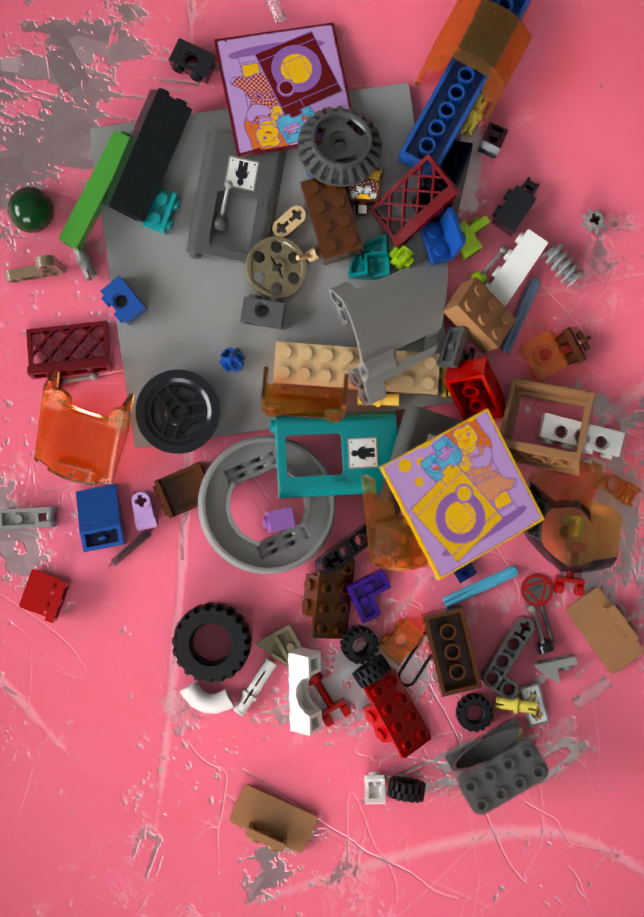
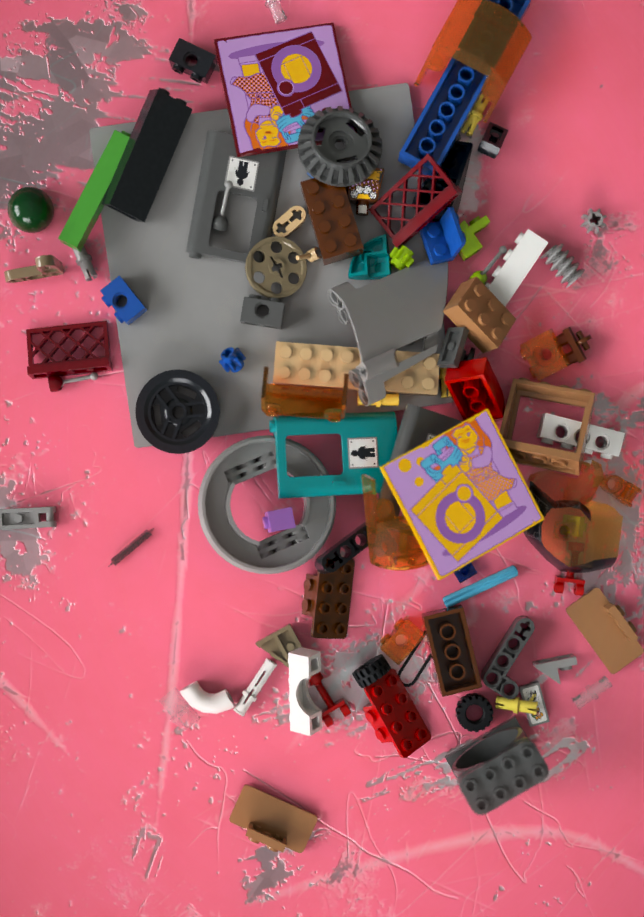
(44, 595): red bracket -> none
(77, 441): clear orange windscreen -> none
(100, 518): blue slope -> none
(145, 515): lavender piece -> none
(162, 211): teal bracket -> none
(180, 490): reddish brown panel -> none
(192, 661): black tyre -> none
(363, 593): dark purple plate -> none
(367, 652): black tyre -> none
(374, 788): white bracket -> none
(406, 789): black tyre -> none
(515, 207): black brick -> none
(521, 314): sand blue axle -> none
(538, 591): piece -> none
(543, 645): hinge -> none

